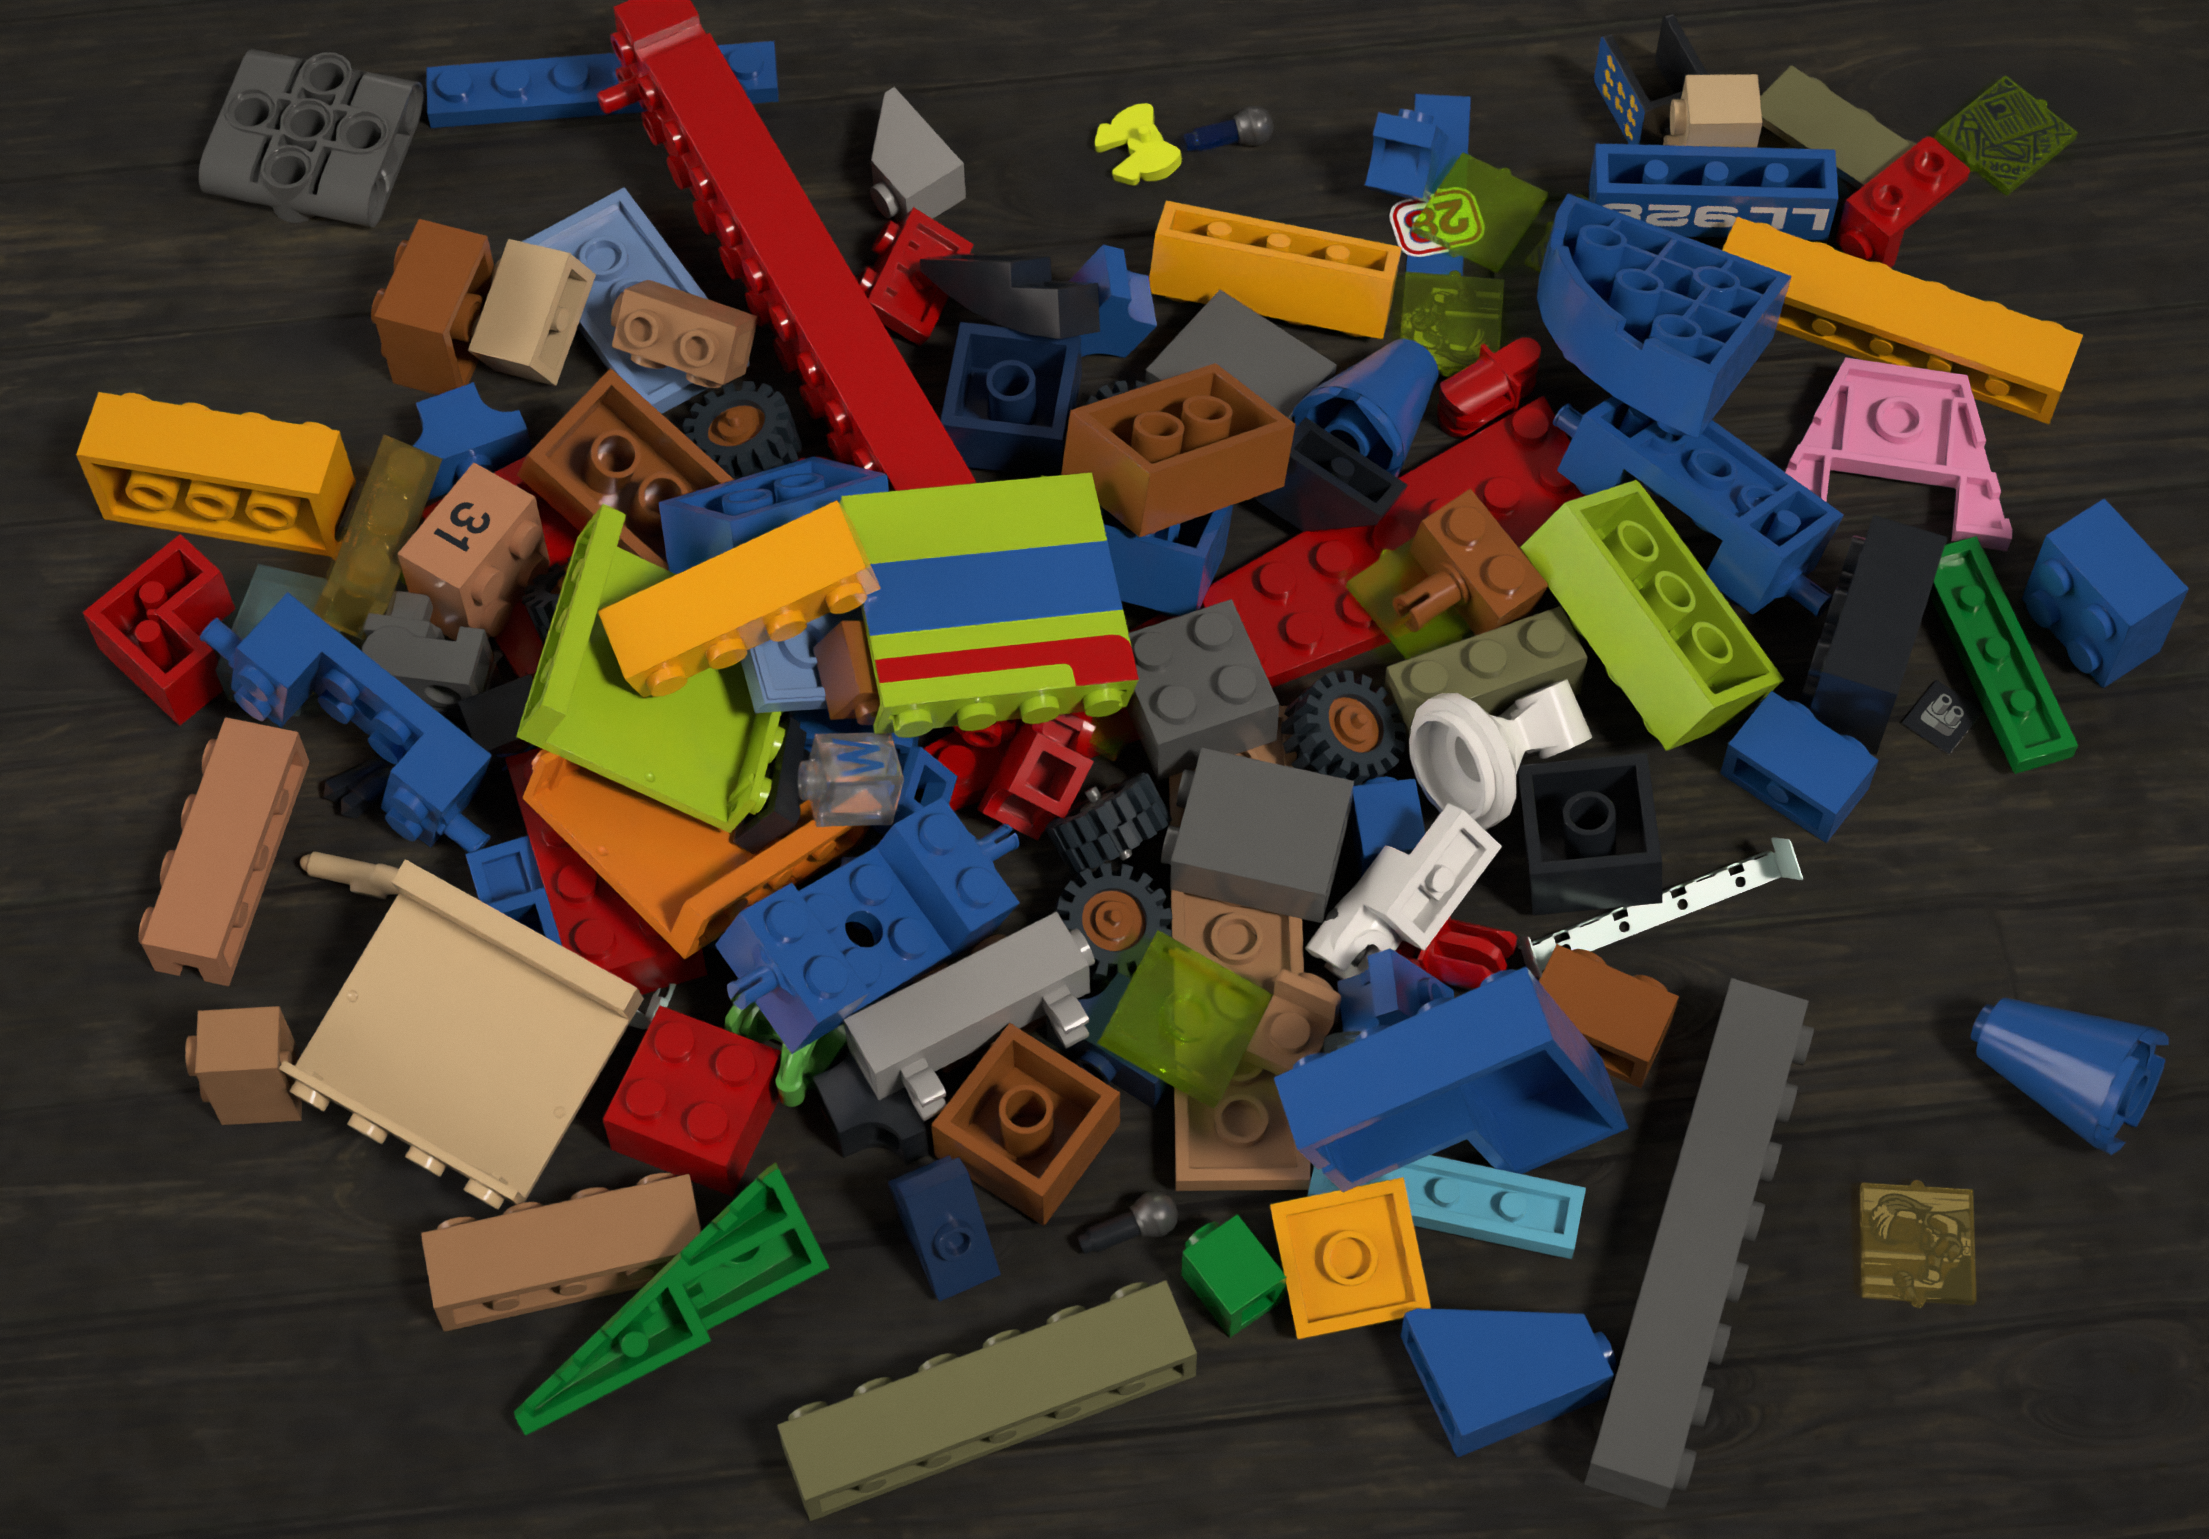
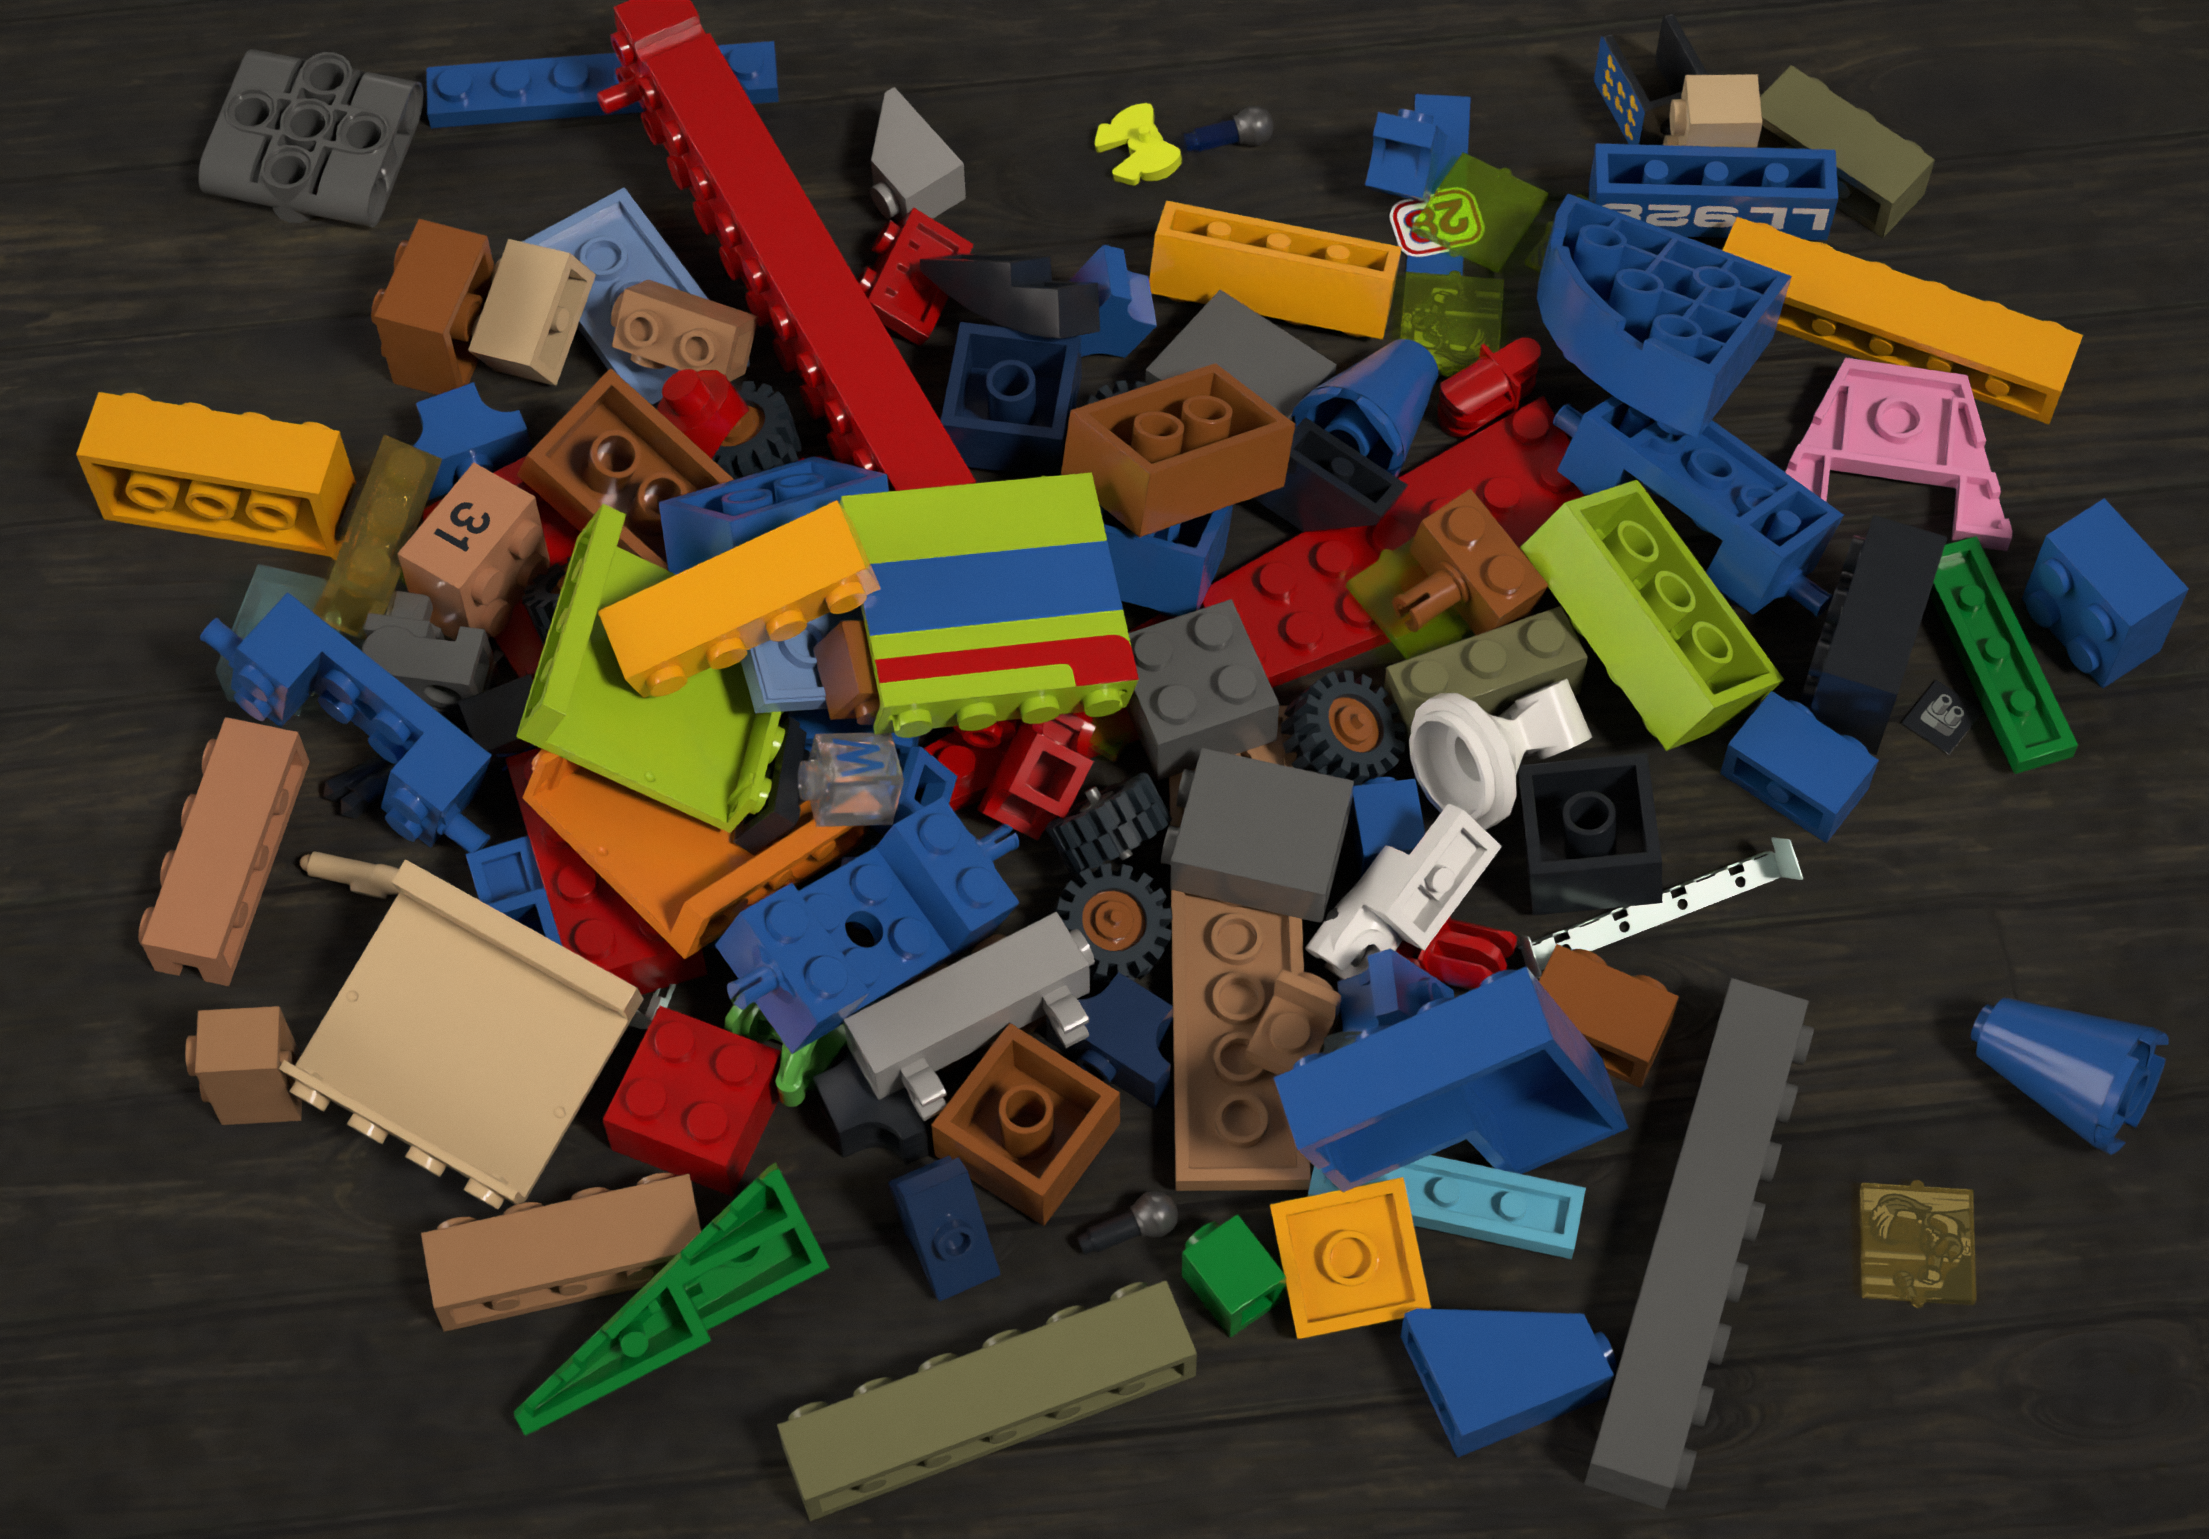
(155, 625): red brick -> none
(702, 406): none -> red piece
(1185, 1019): clear neon green tile -> none
(1896, 199): red bracket -> none
(2006, 135): clear neon green piece -> none

